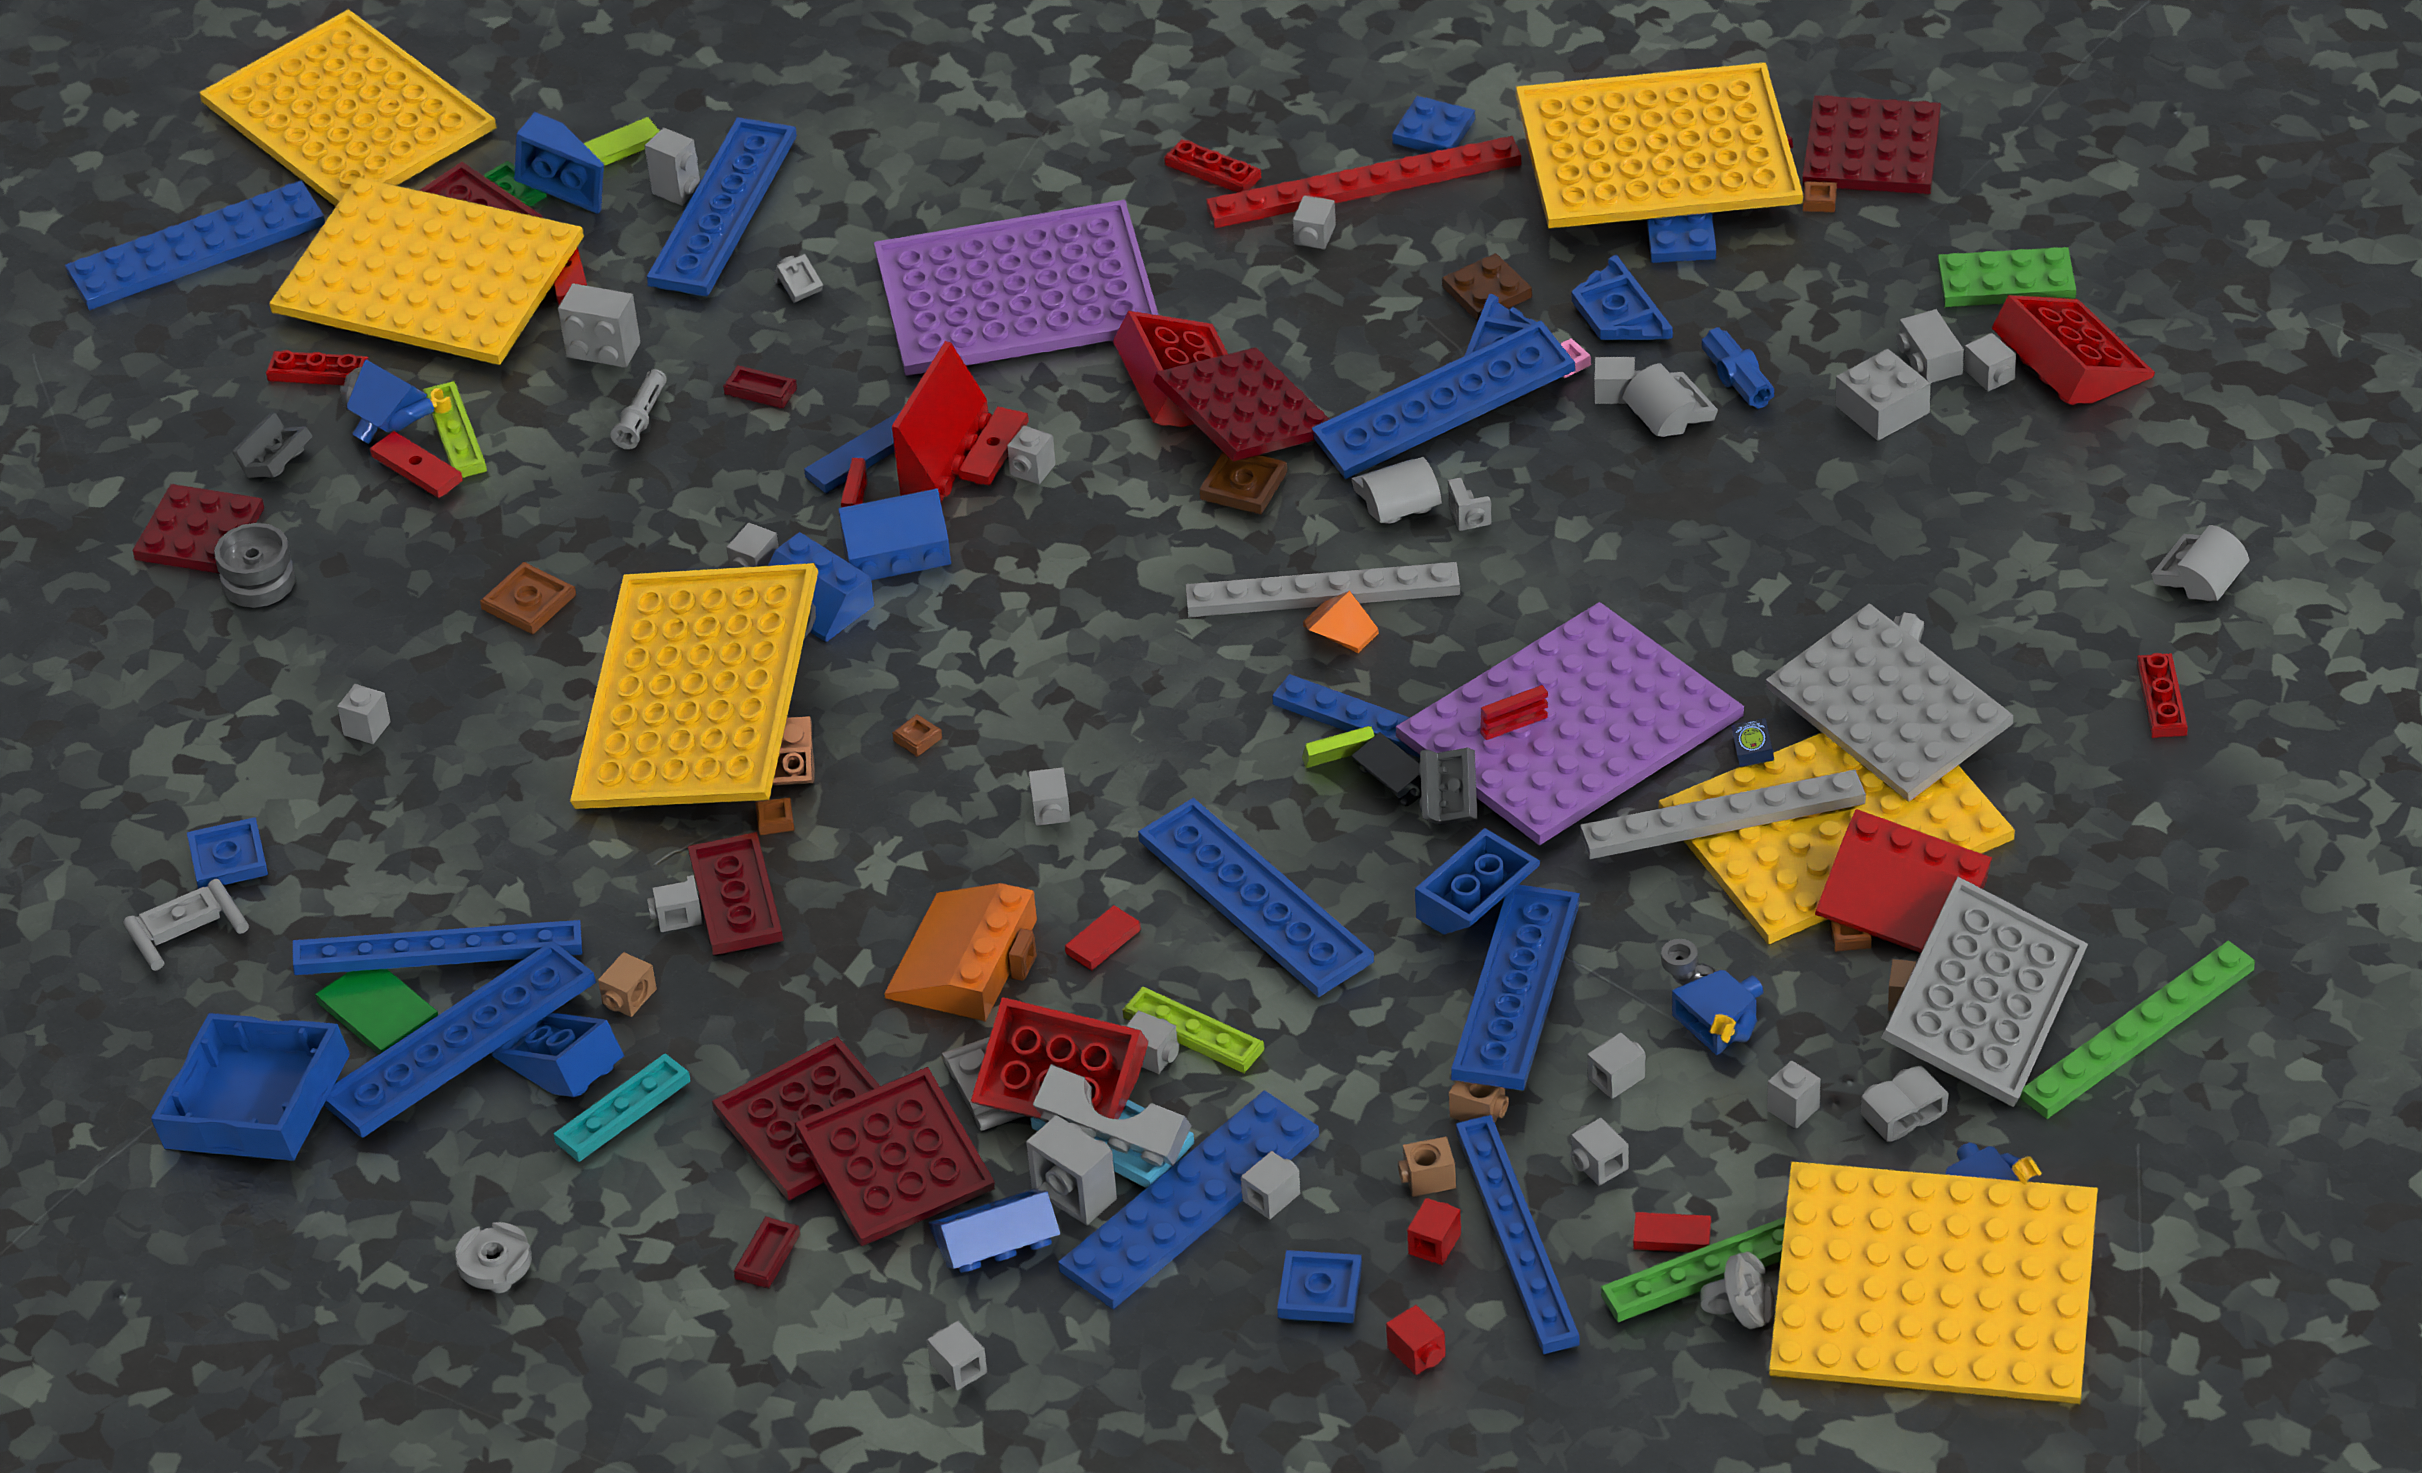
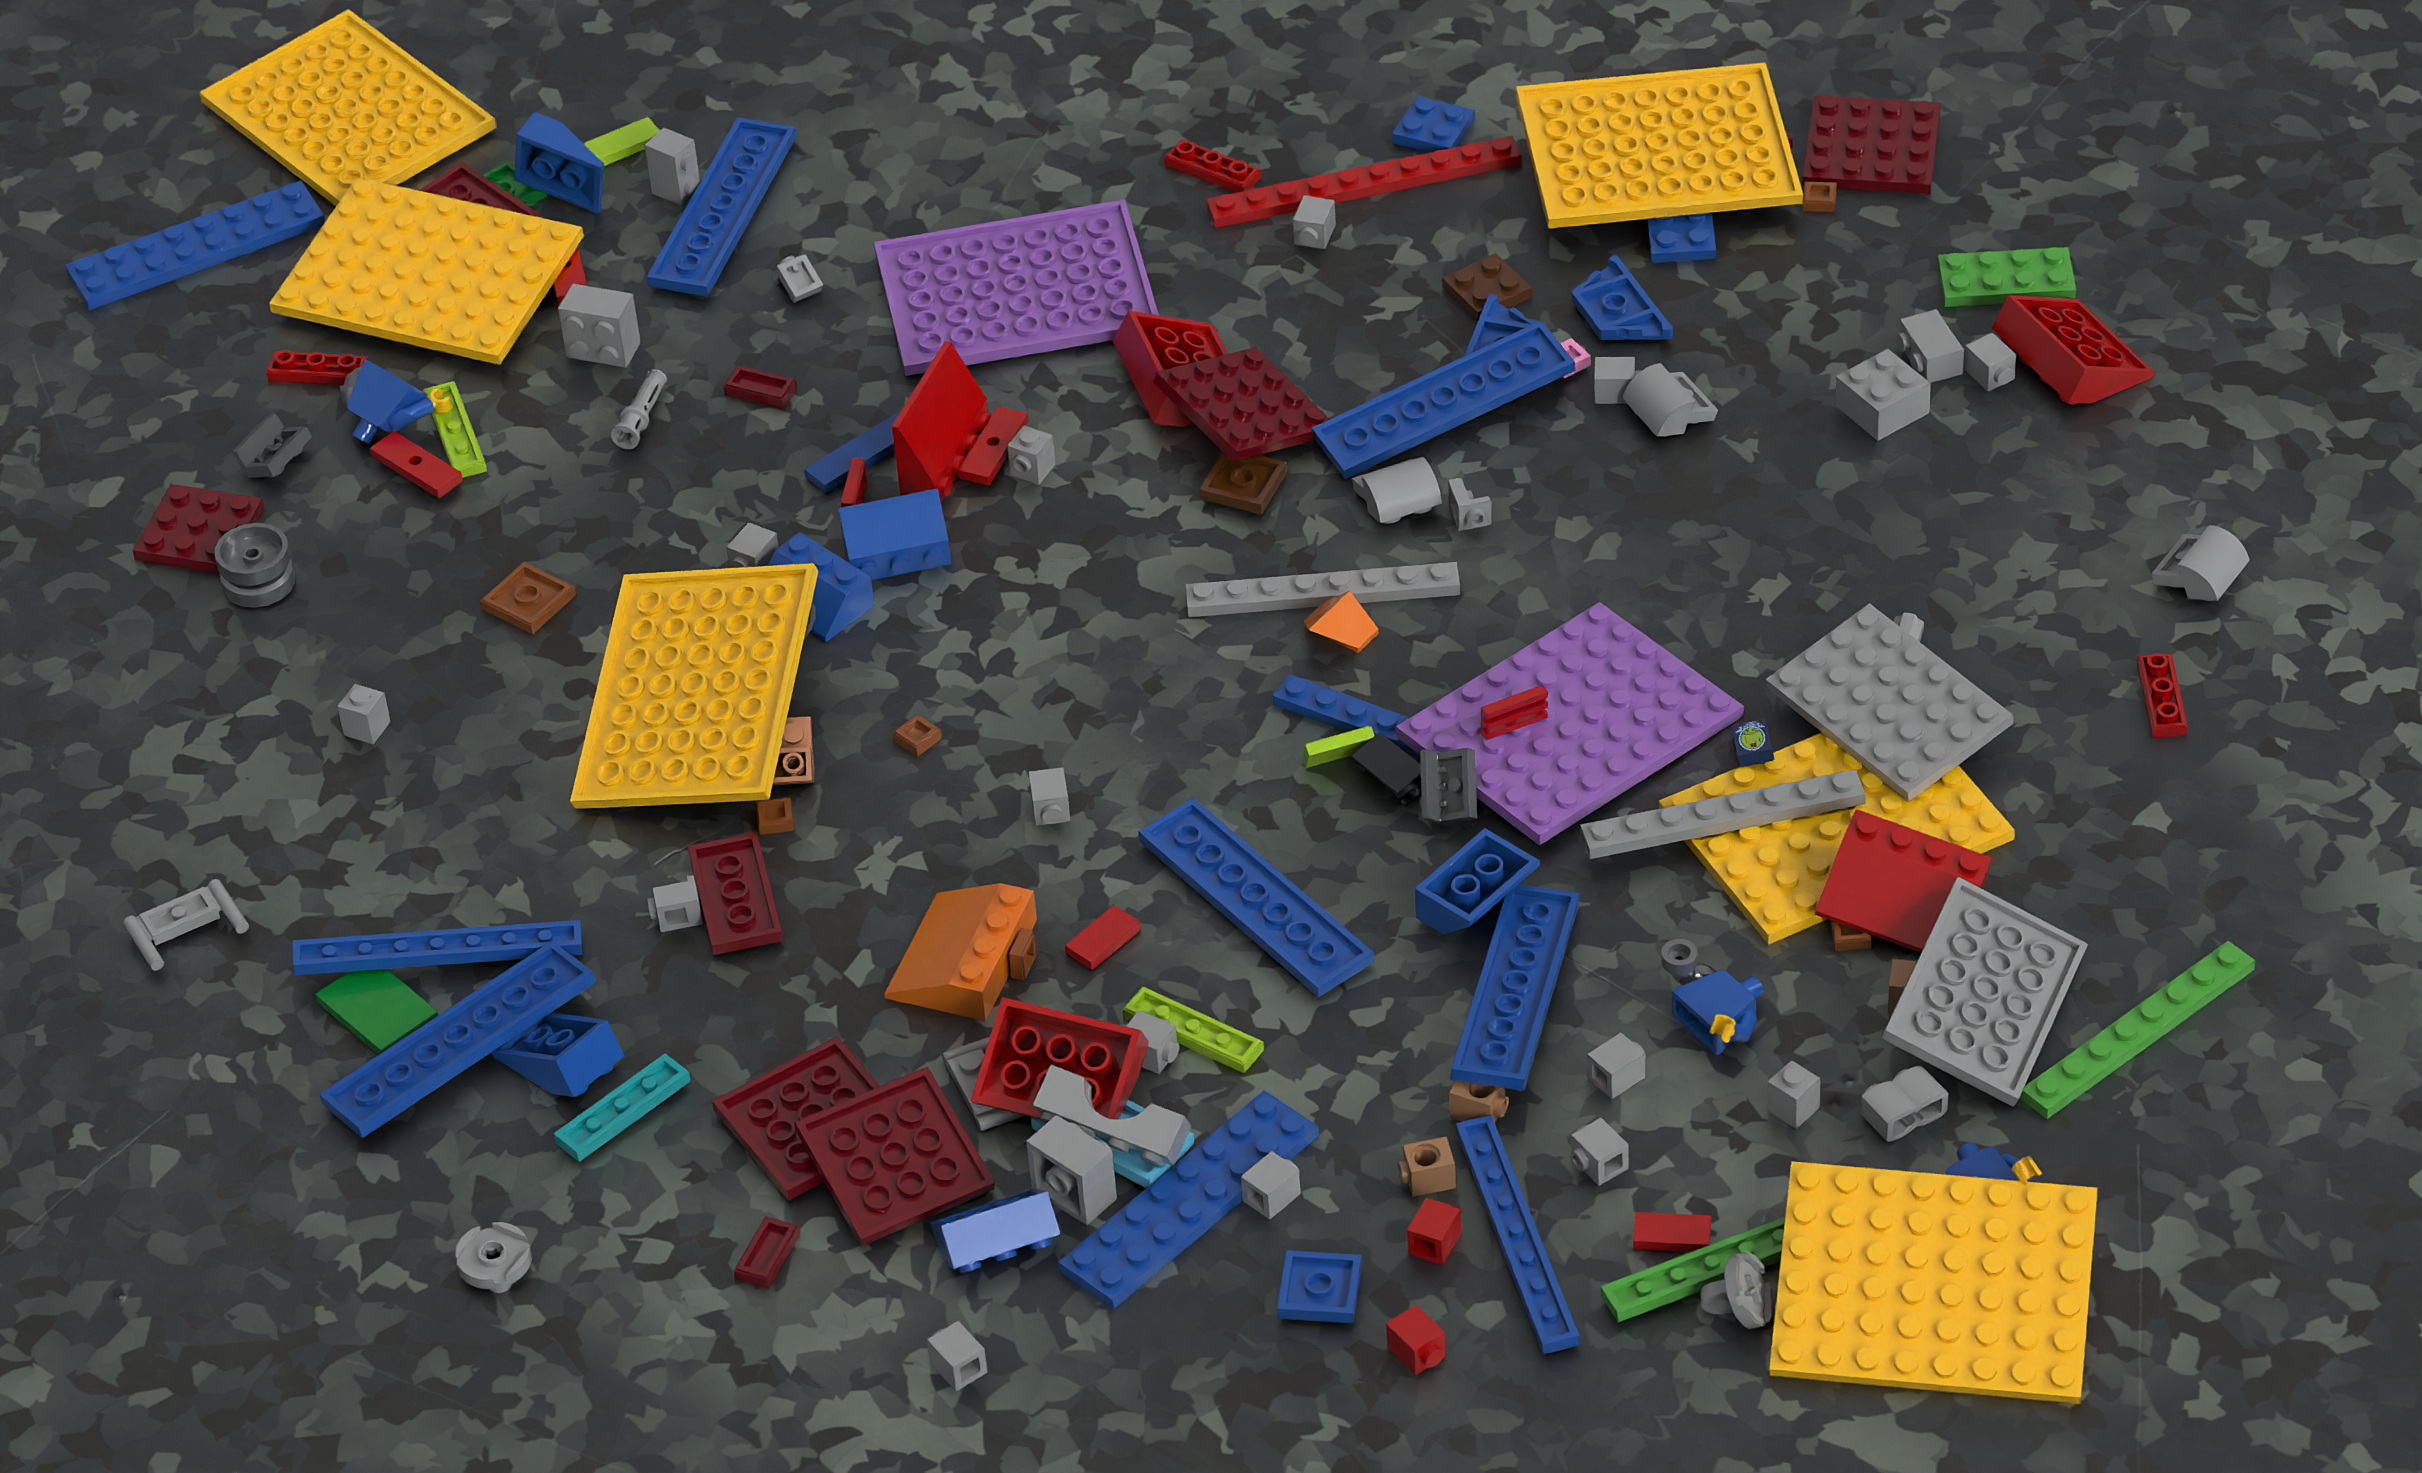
(227, 852): blue plate -> none
(251, 1087): blue tile -> none
(627, 984): medium nougat brick -> none
(1737, 368): blue piece -> none

